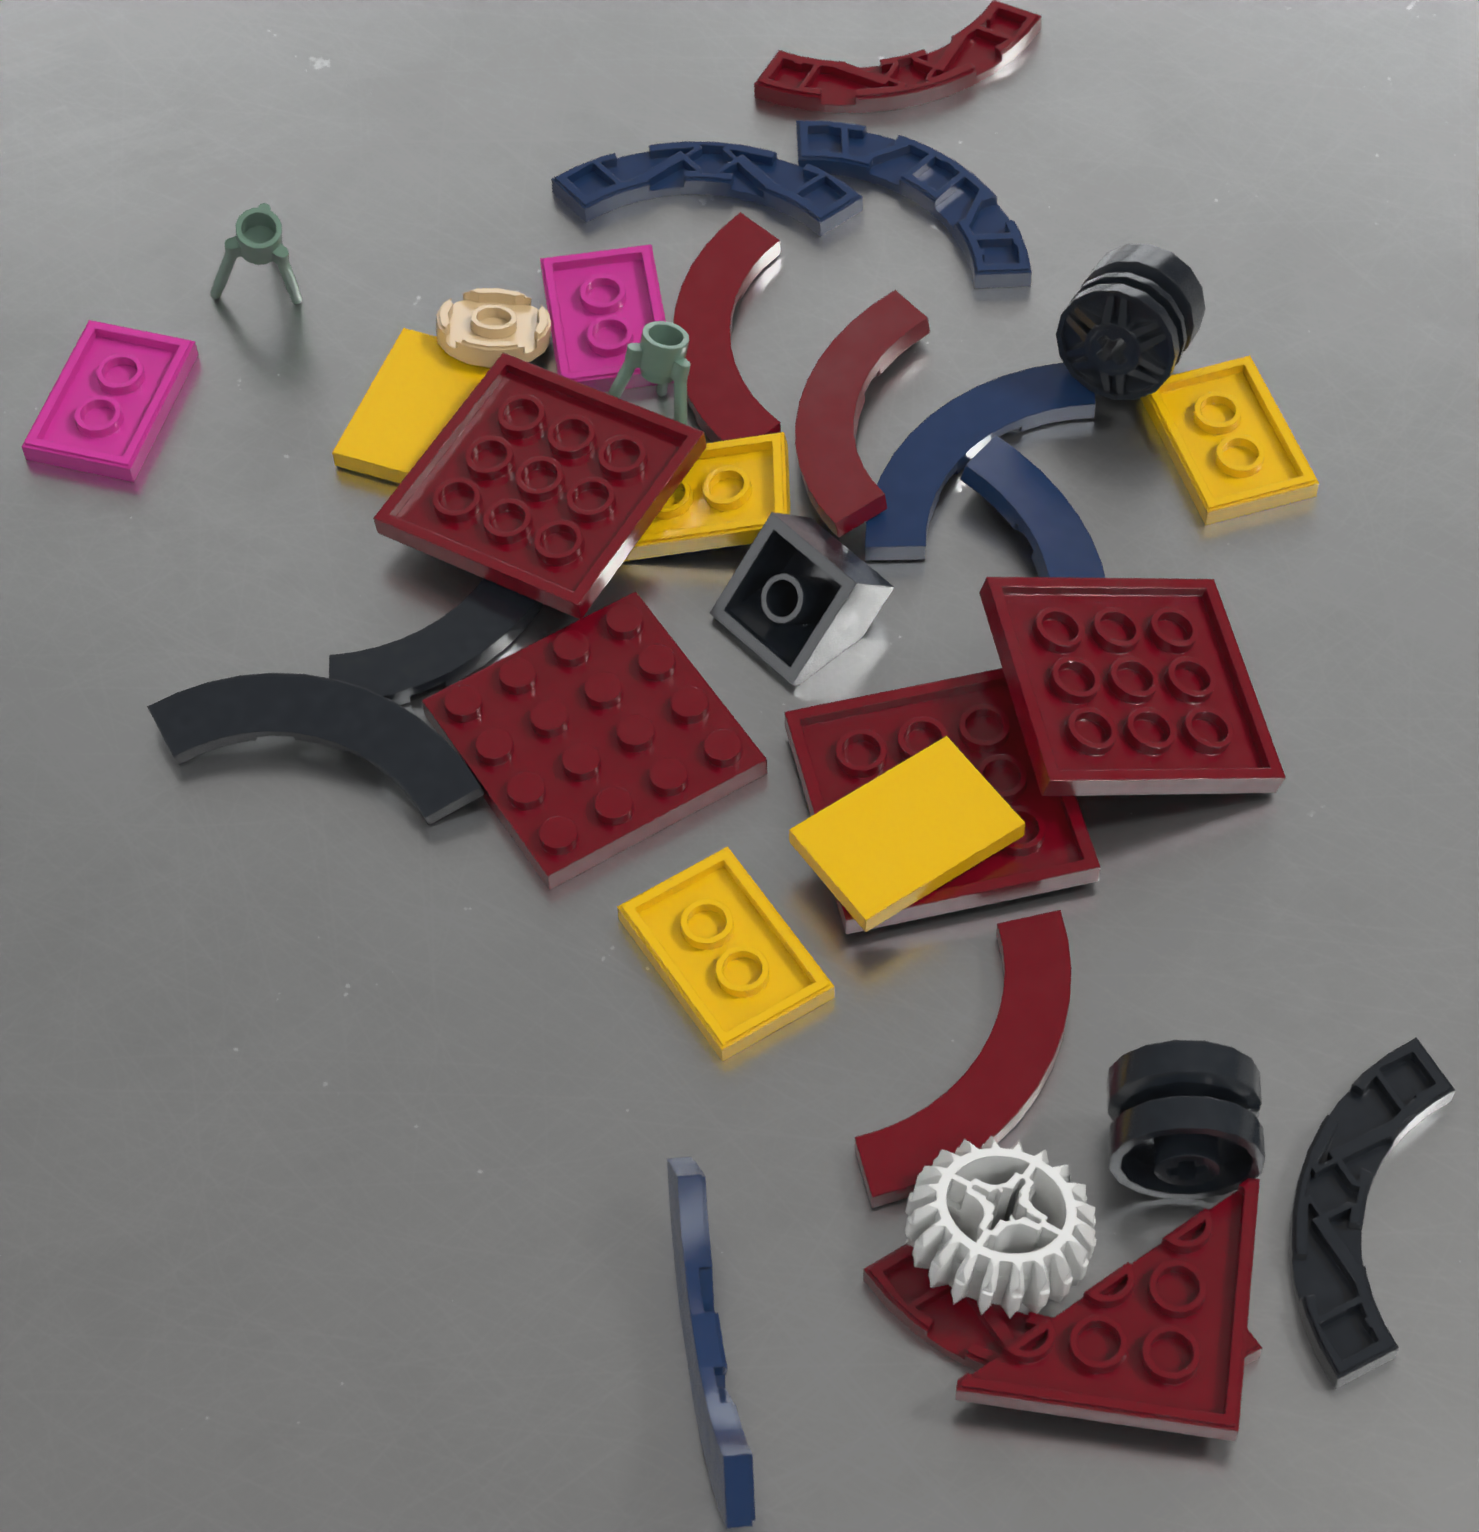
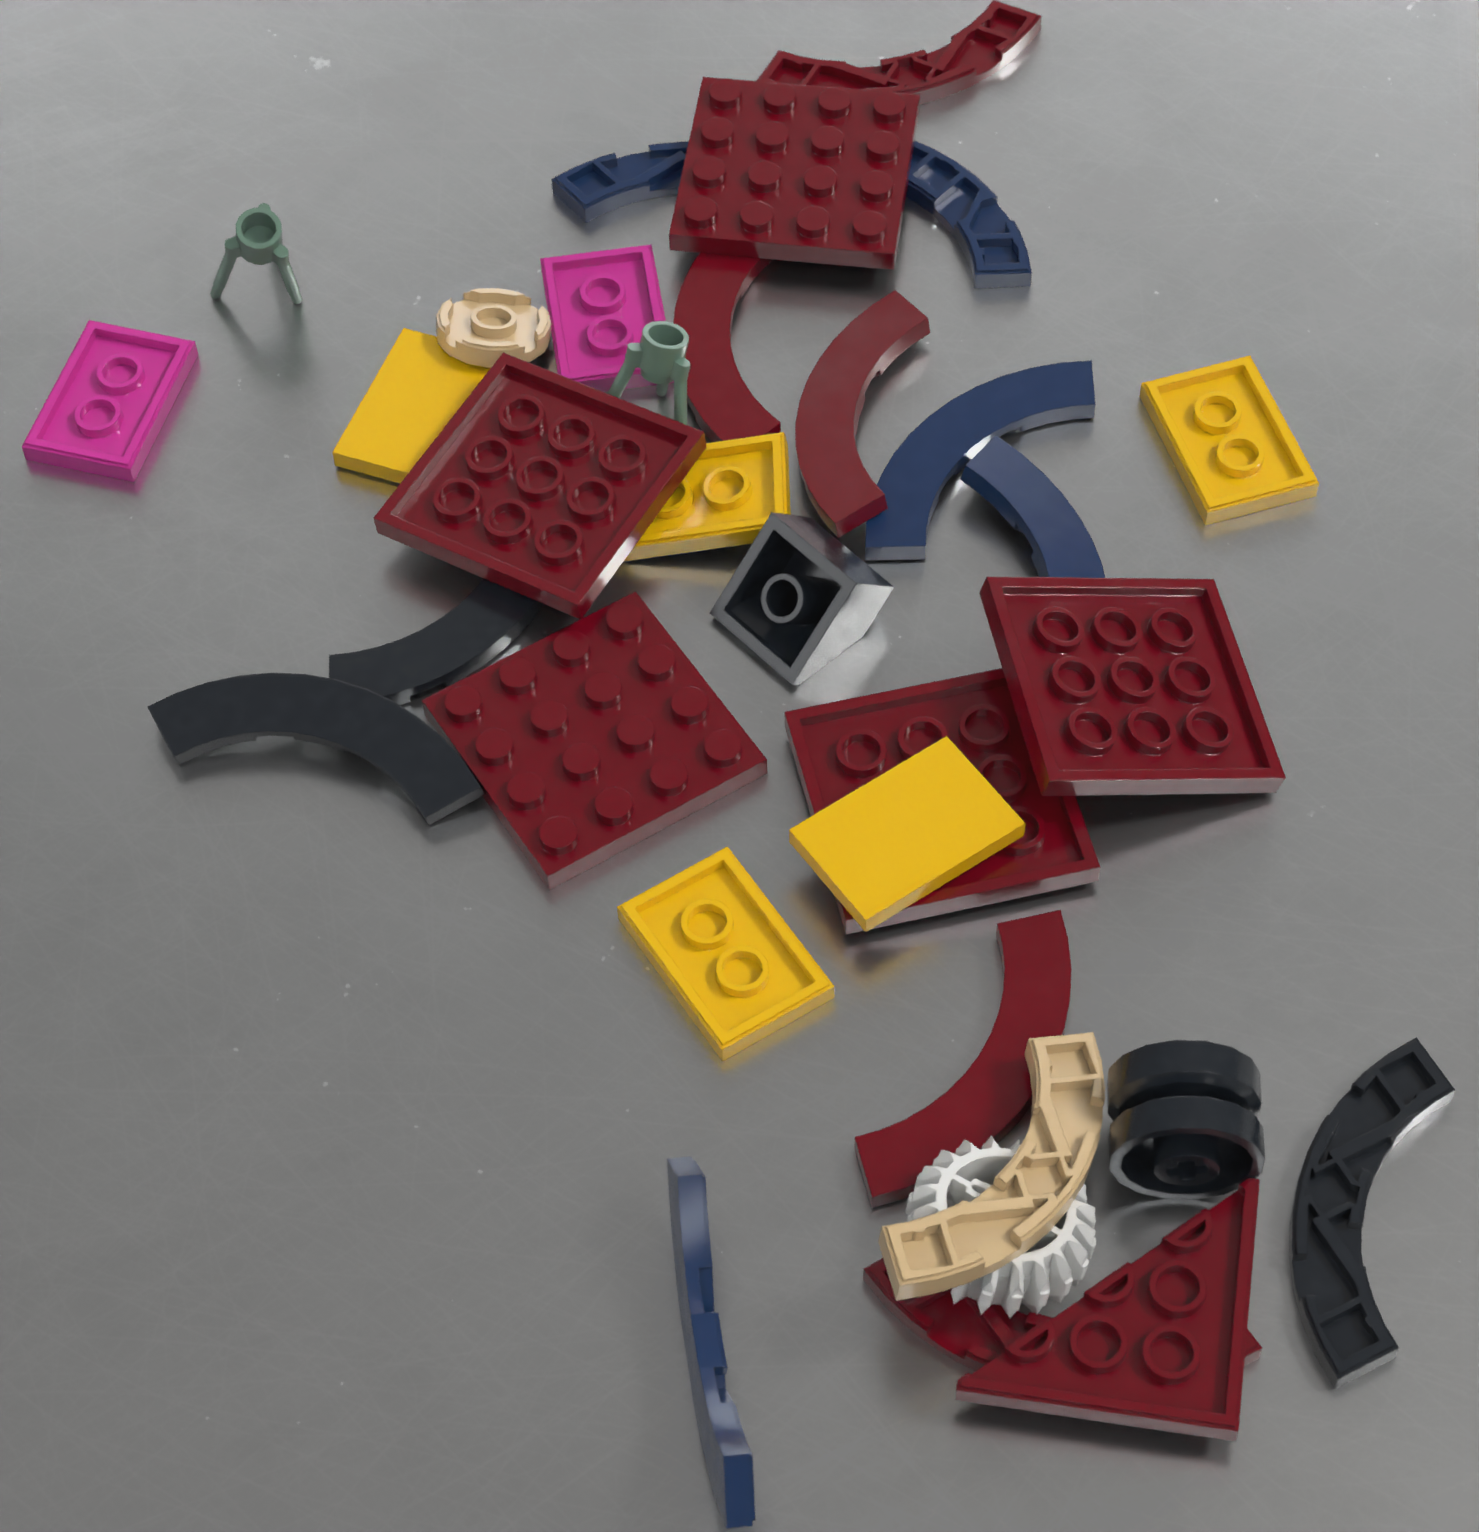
(796, 173): none -> dark red plate
(1026, 1194): none -> tan tile
(1130, 322): black wheel -> none

